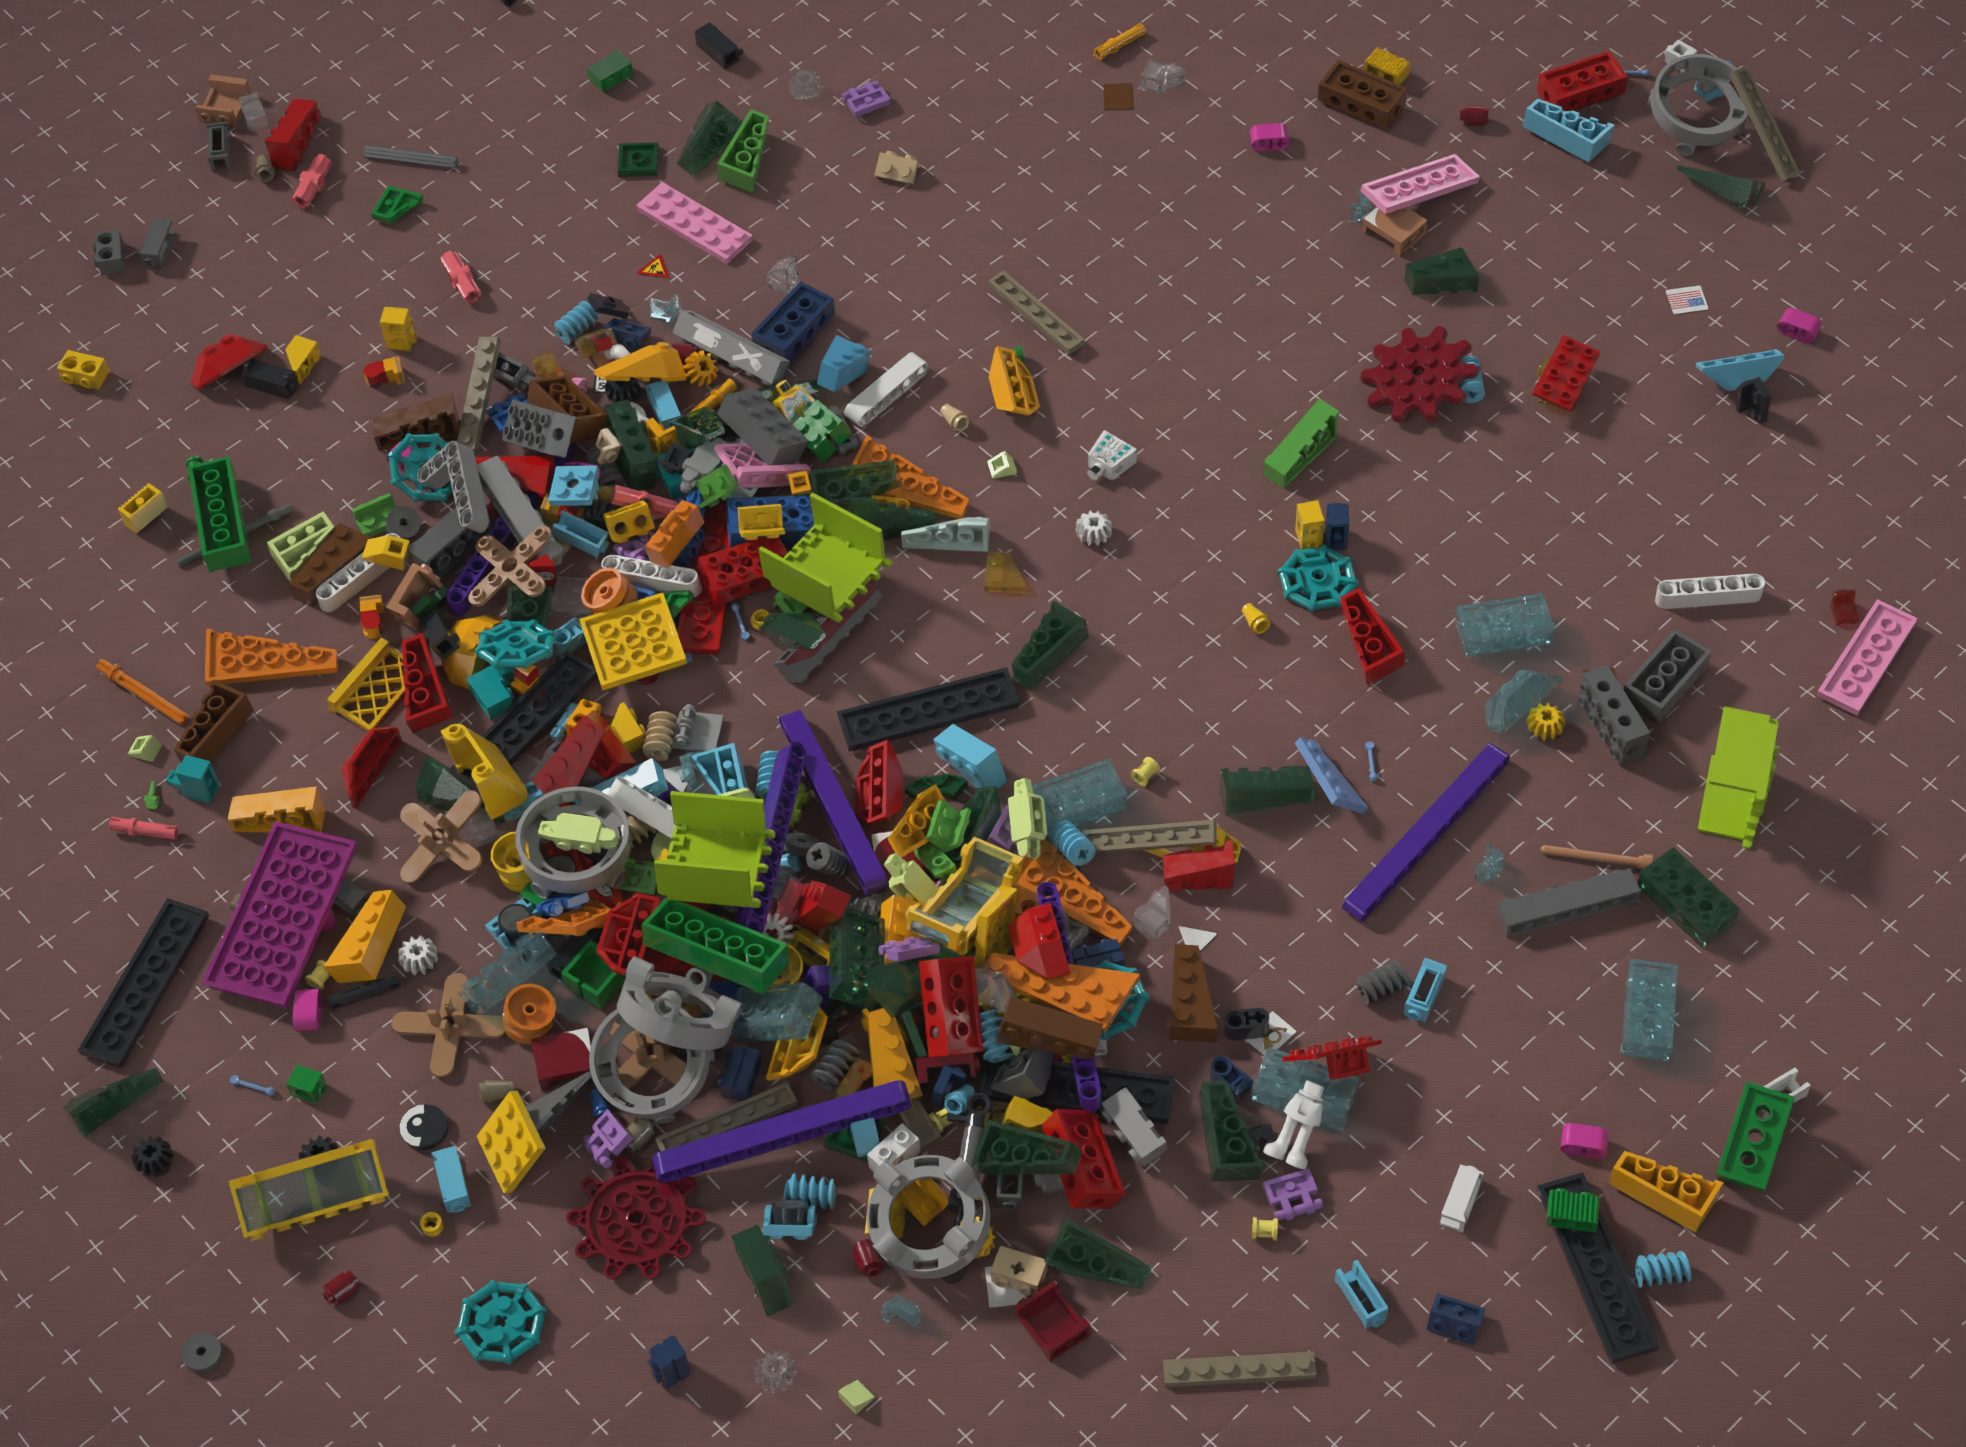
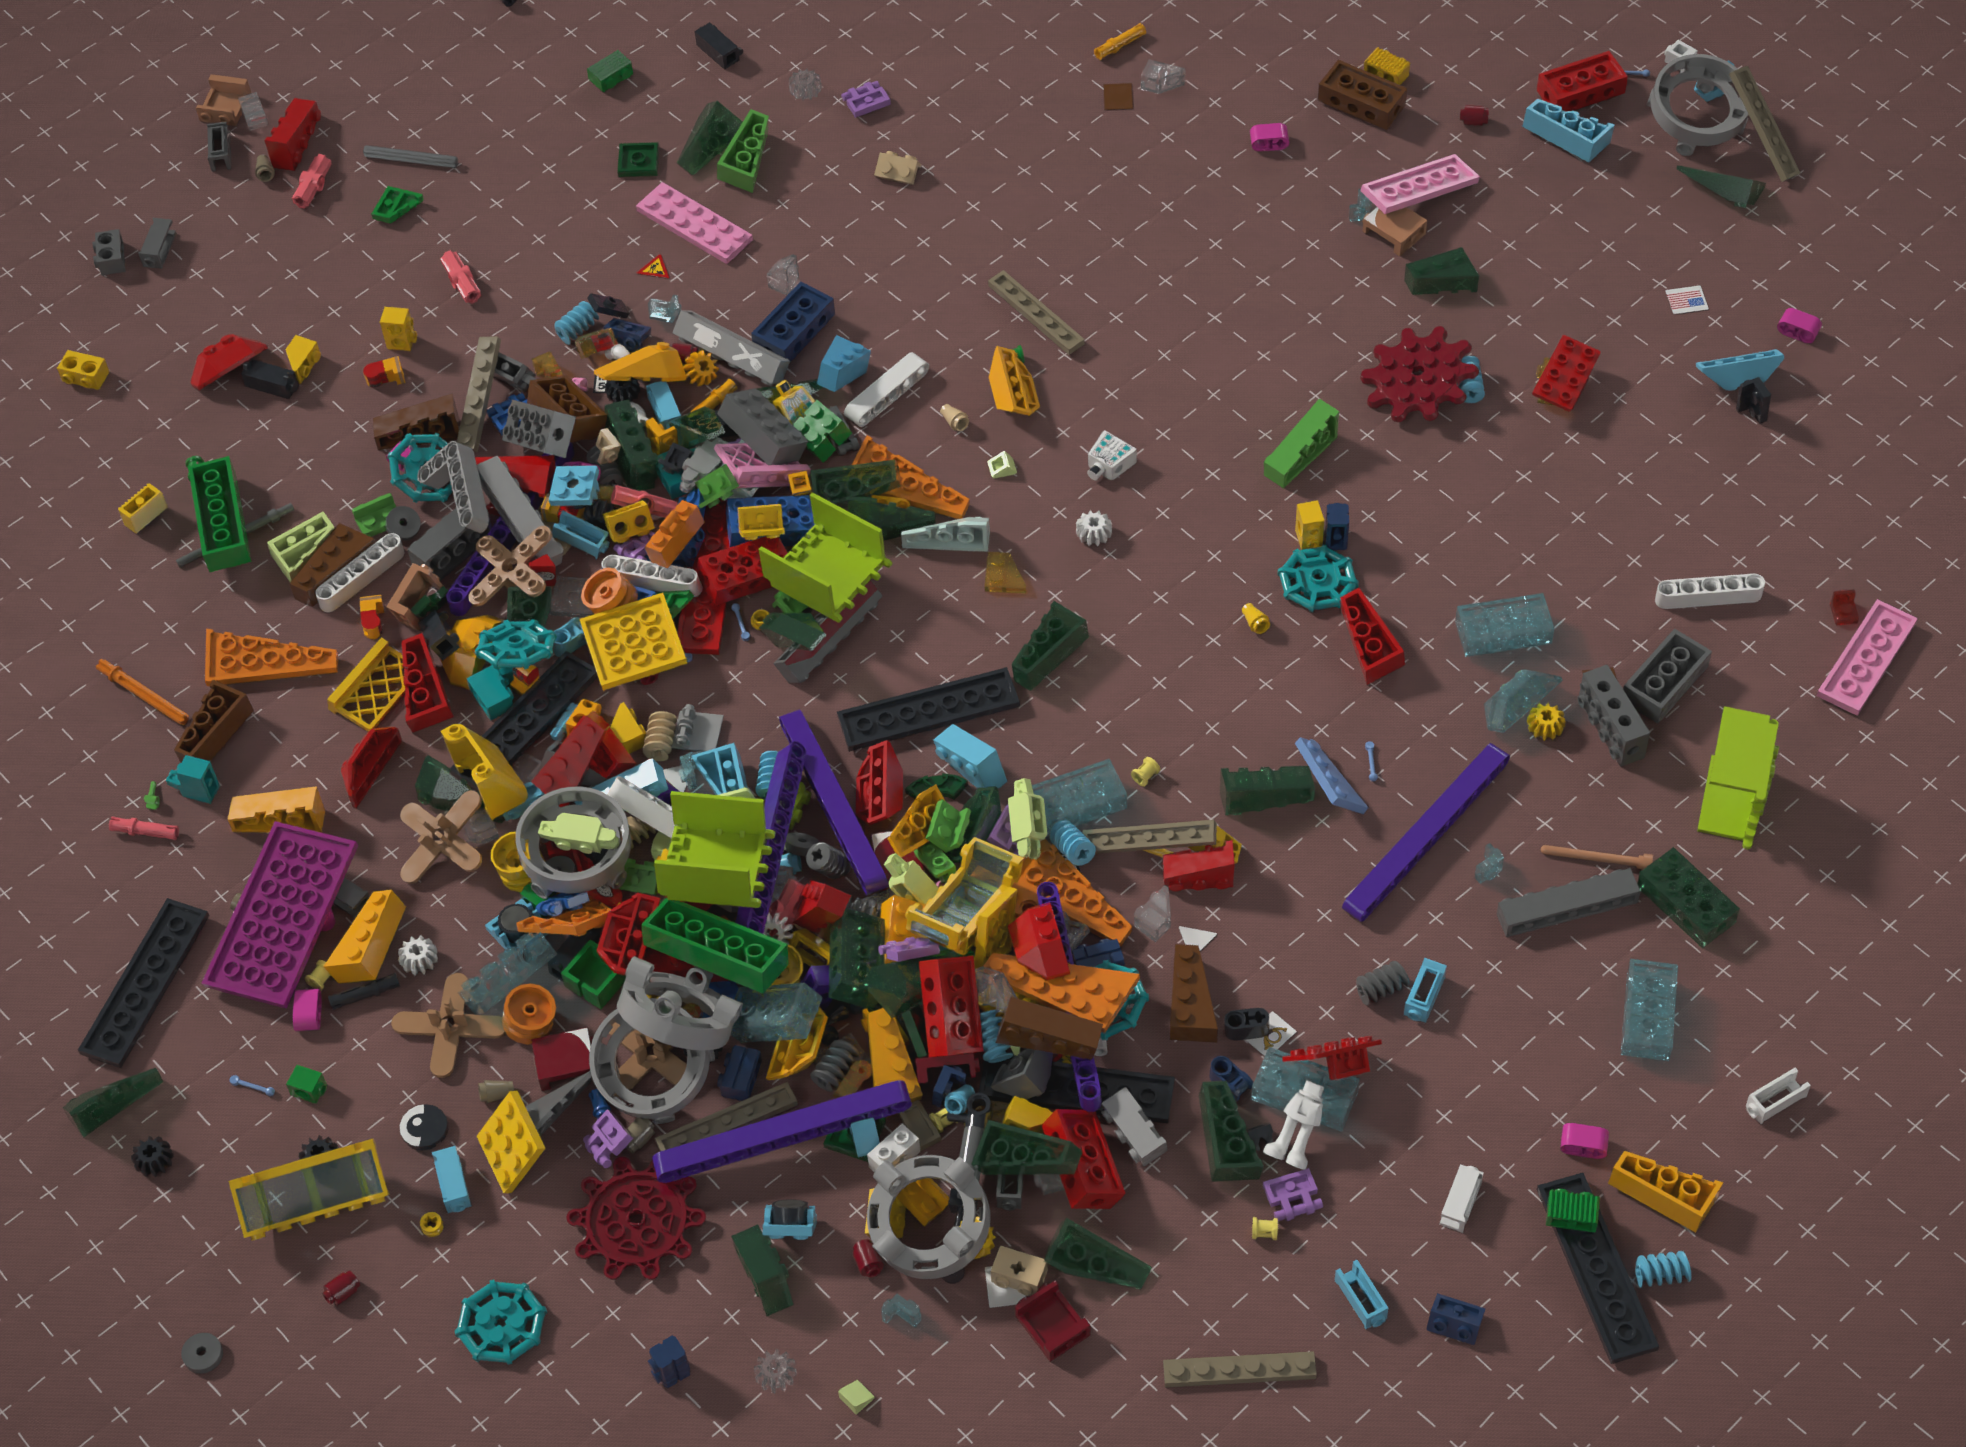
(145, 748): yellowish green slope -> none
(387, 551): yellow slope -> none
(811, 1191): medium azure piece -> none
(1745, 1123): green brick -> none

